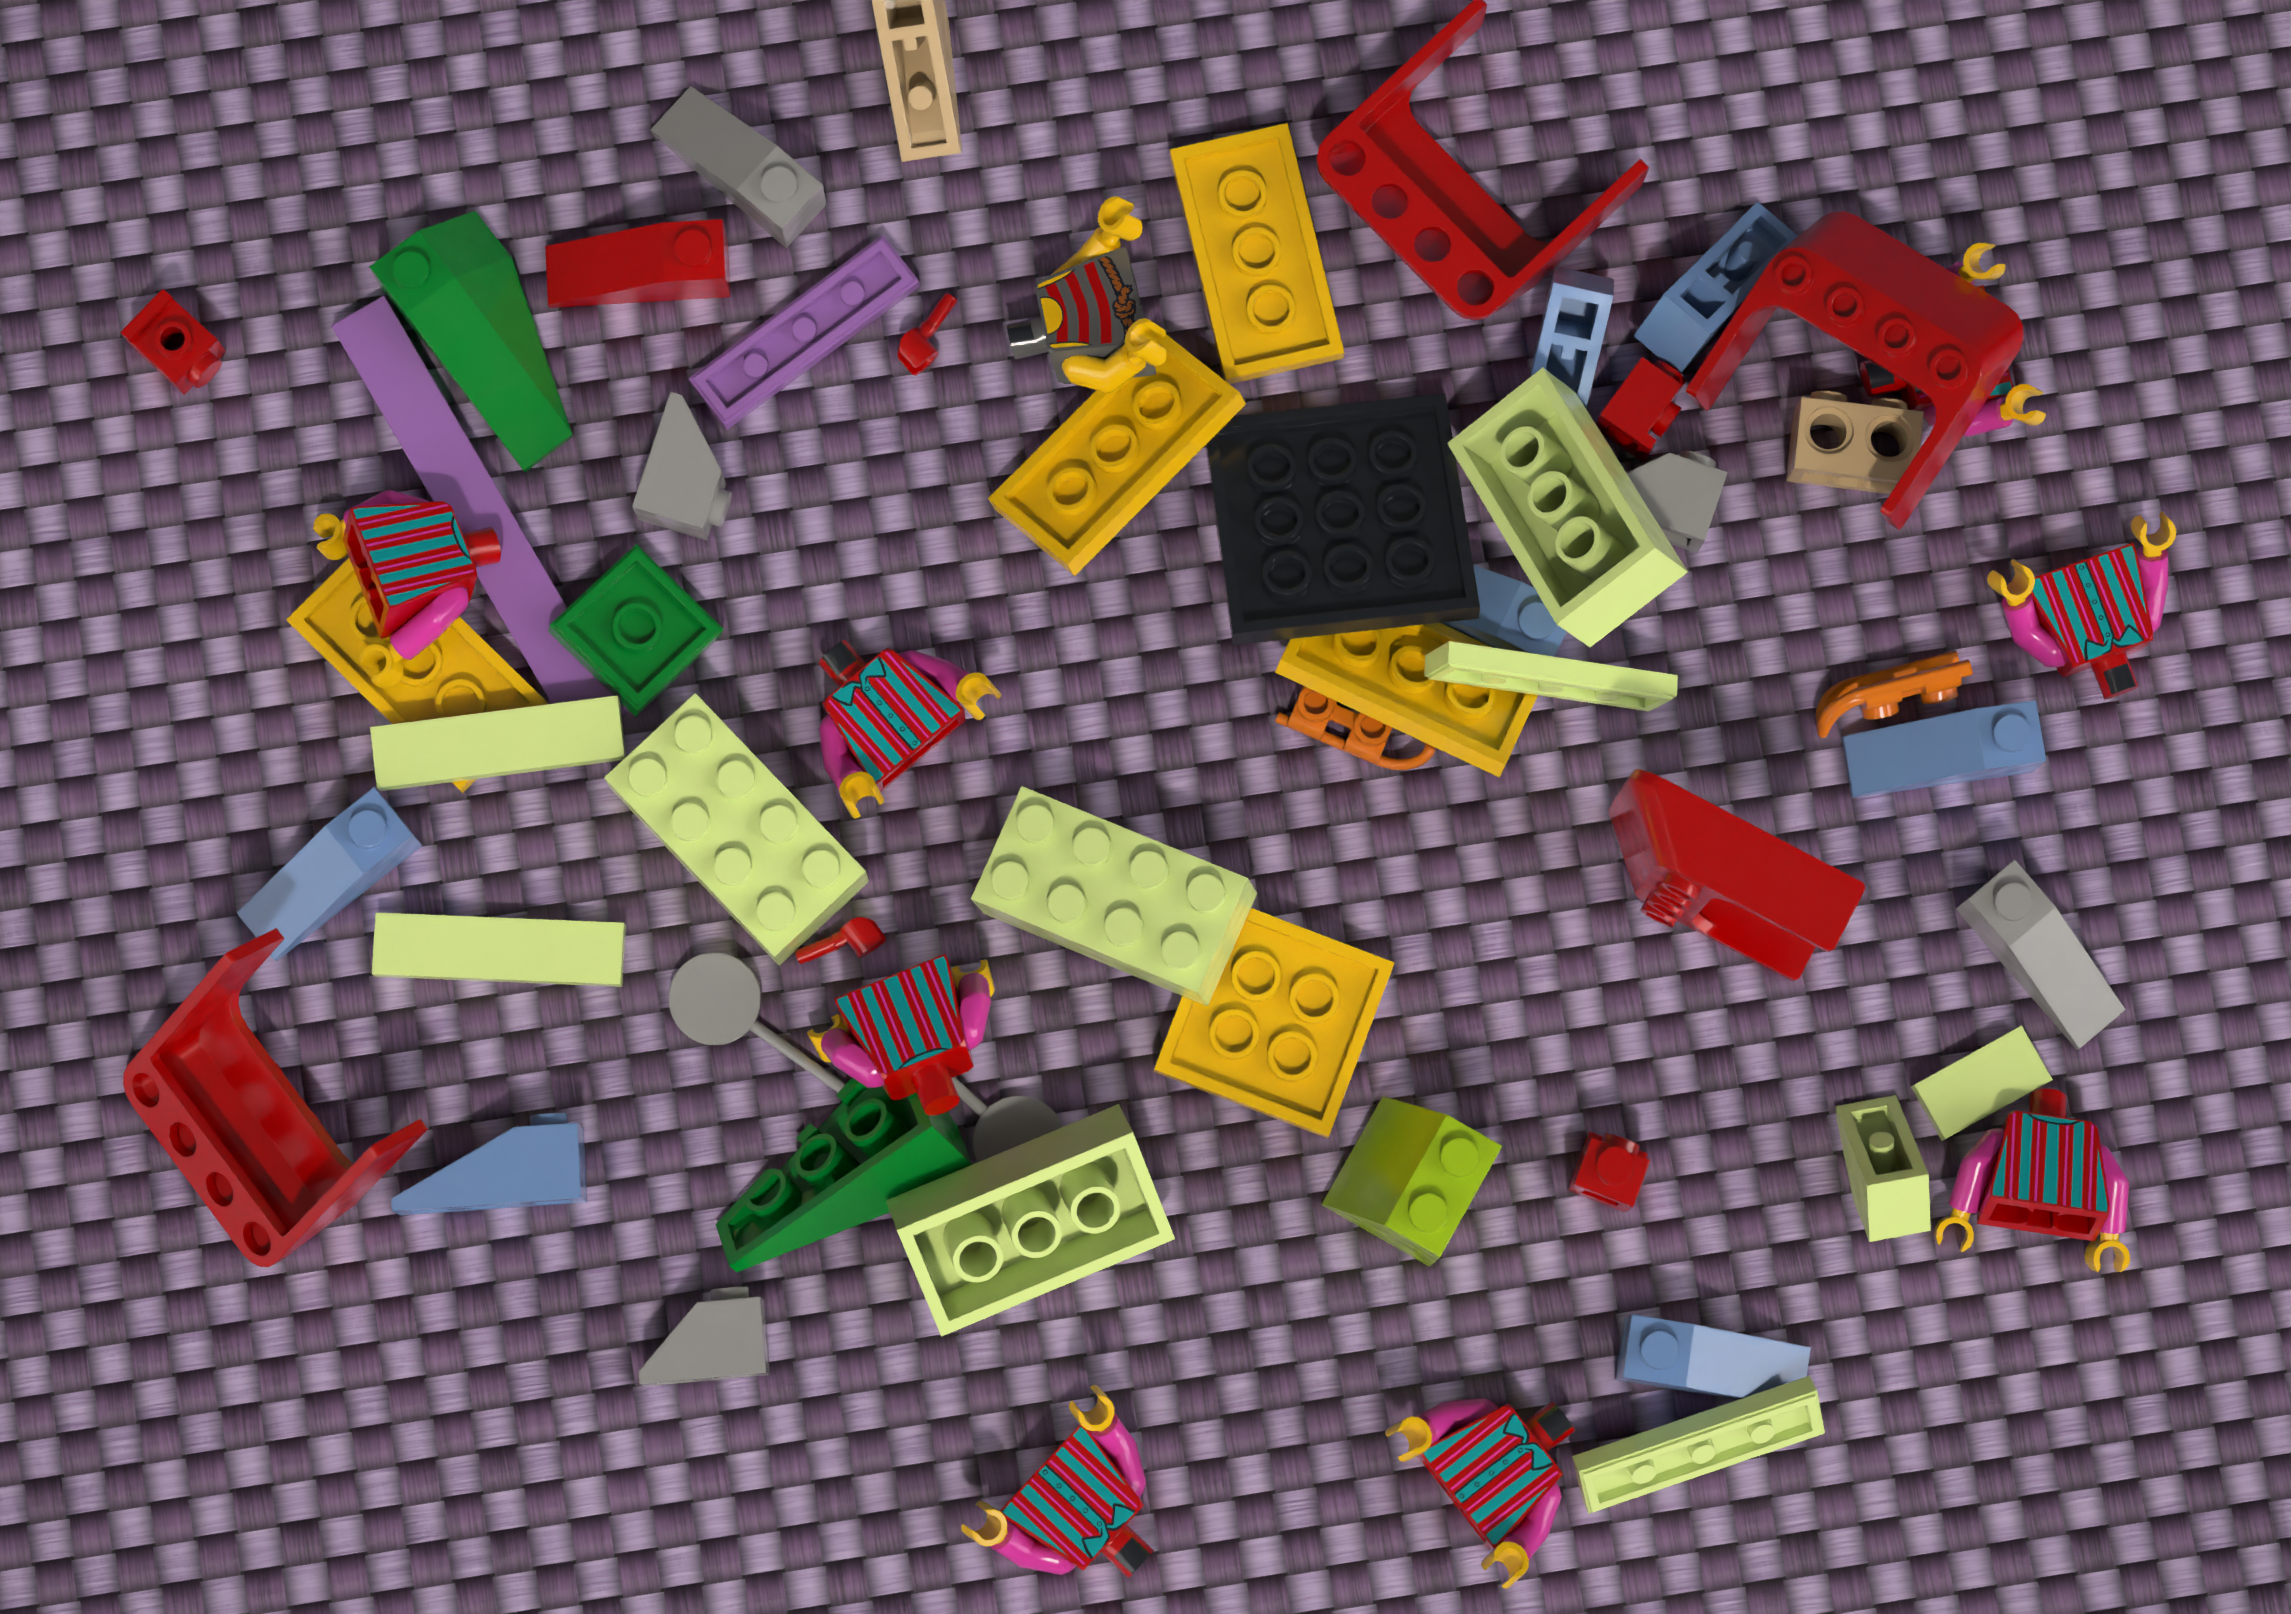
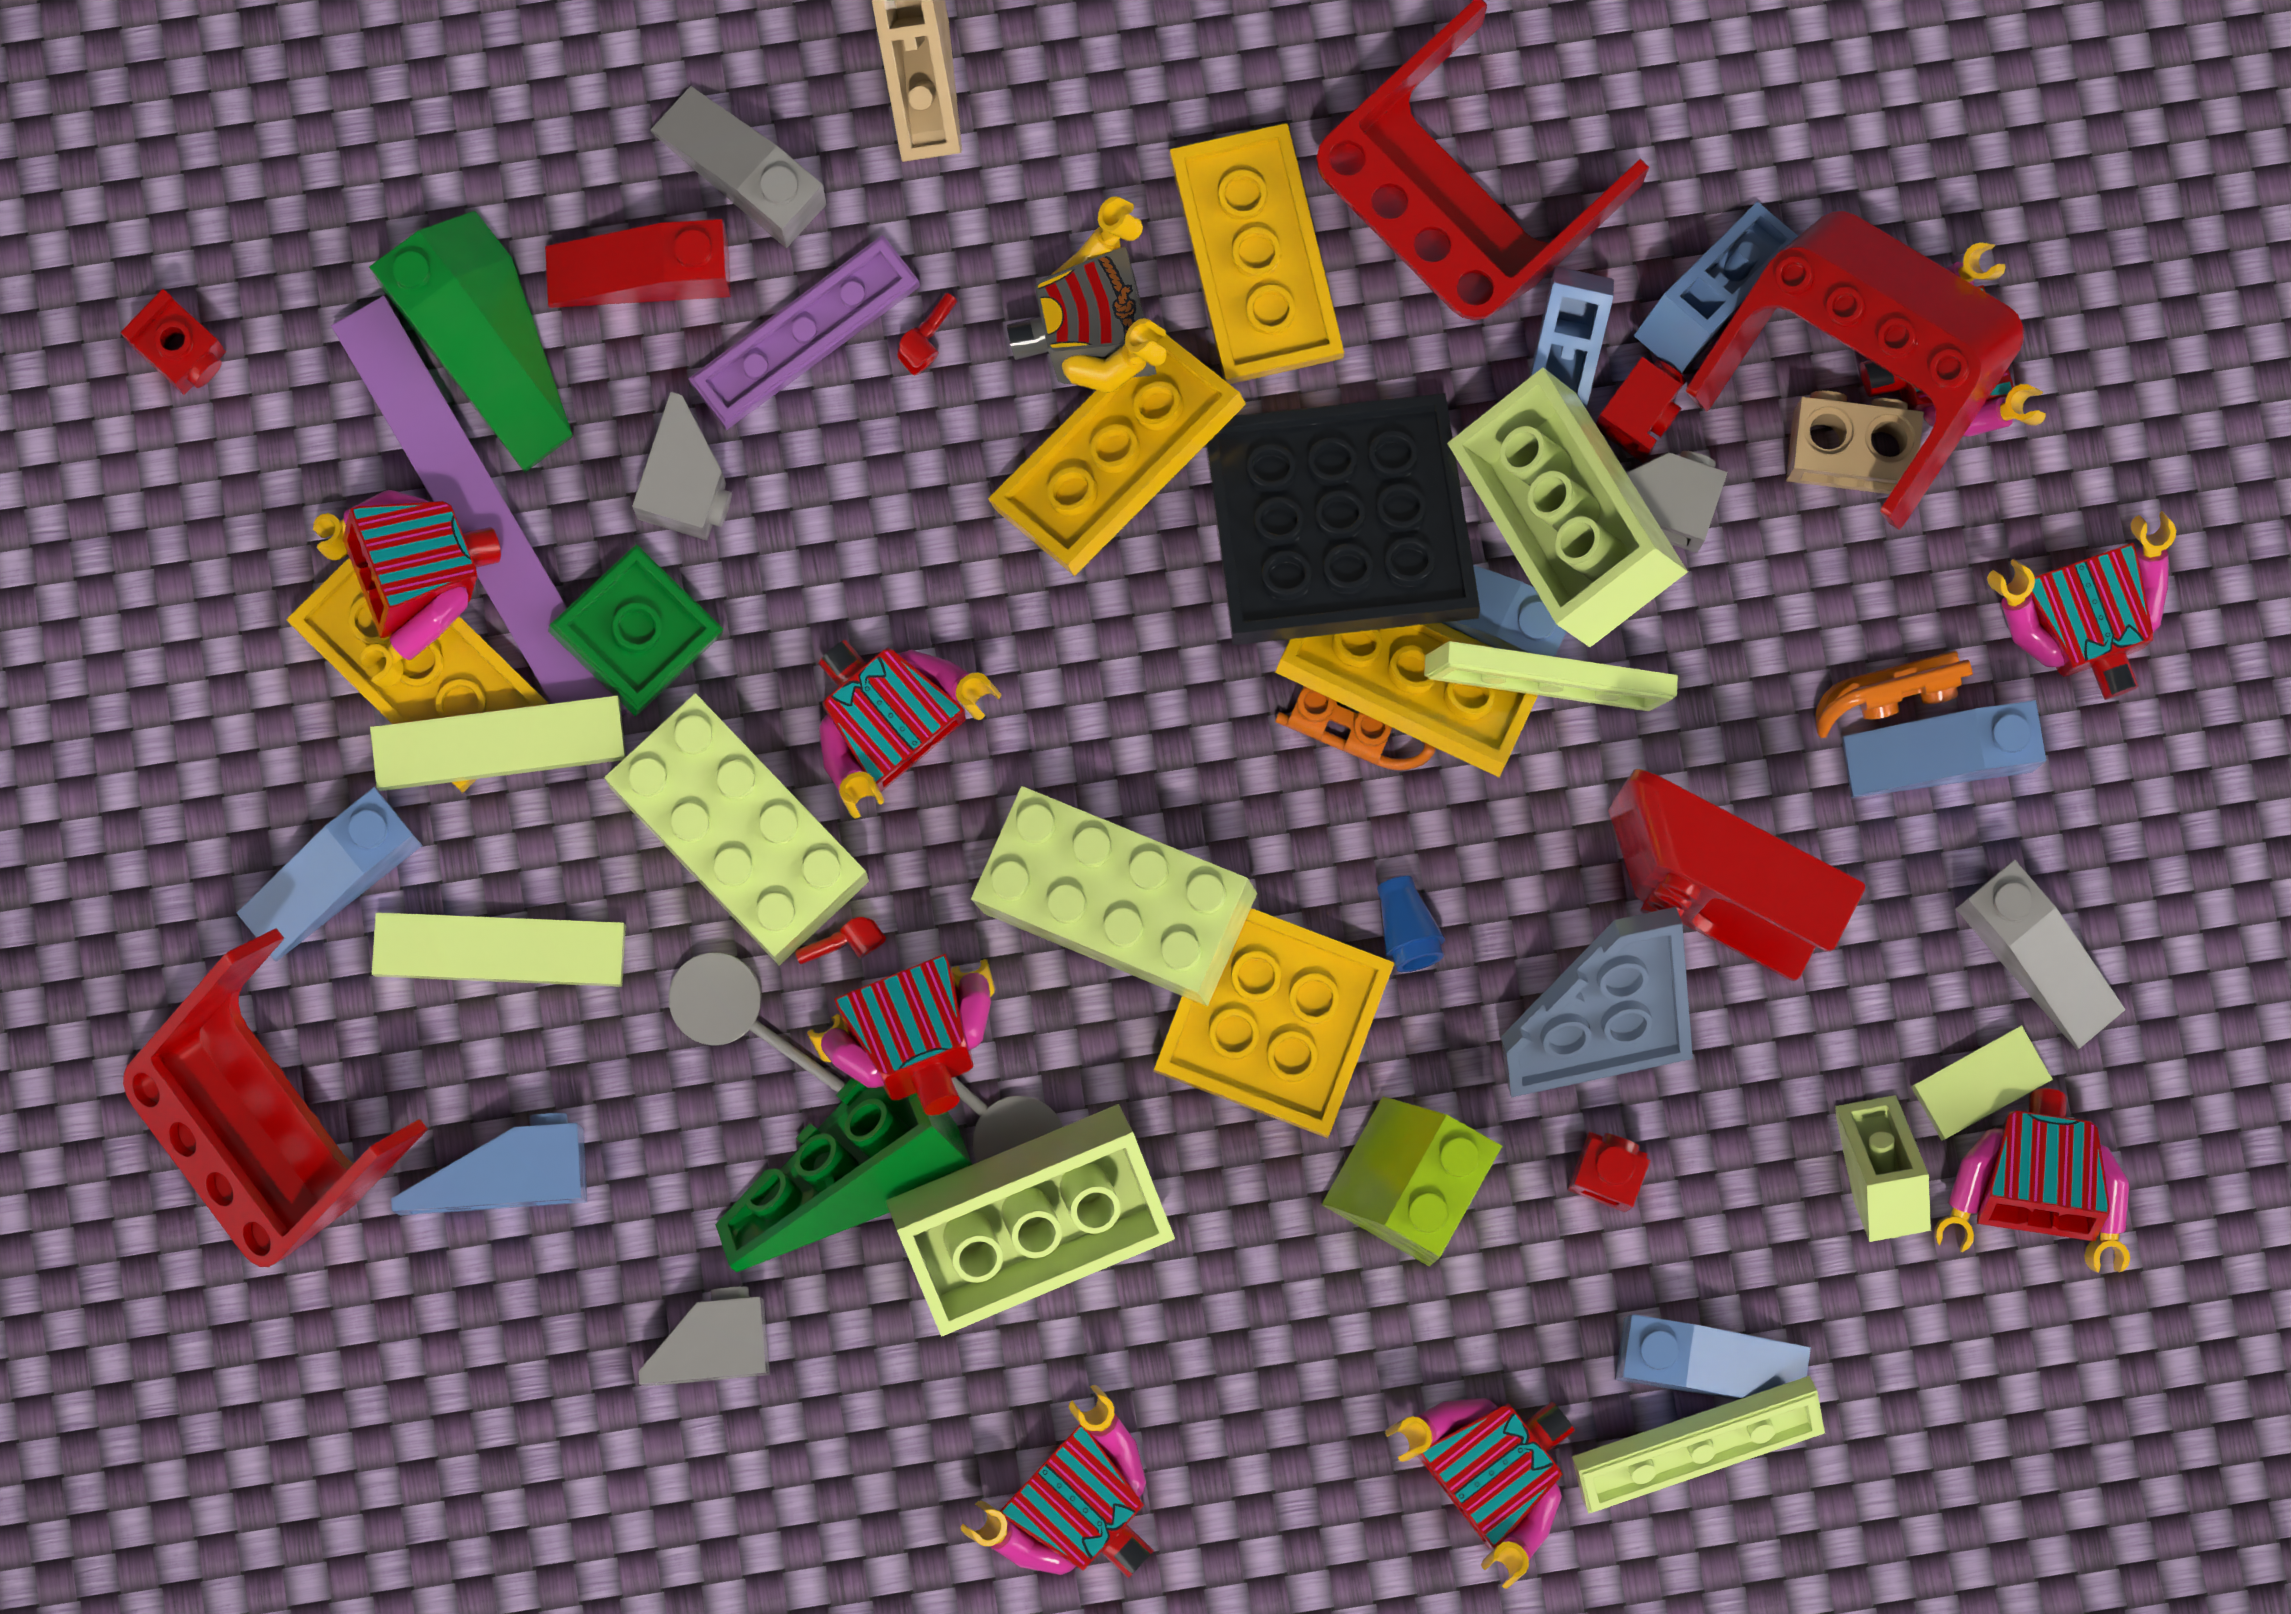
(1408, 926): none -> blue cone
(1608, 1011): none -> sand blue plate

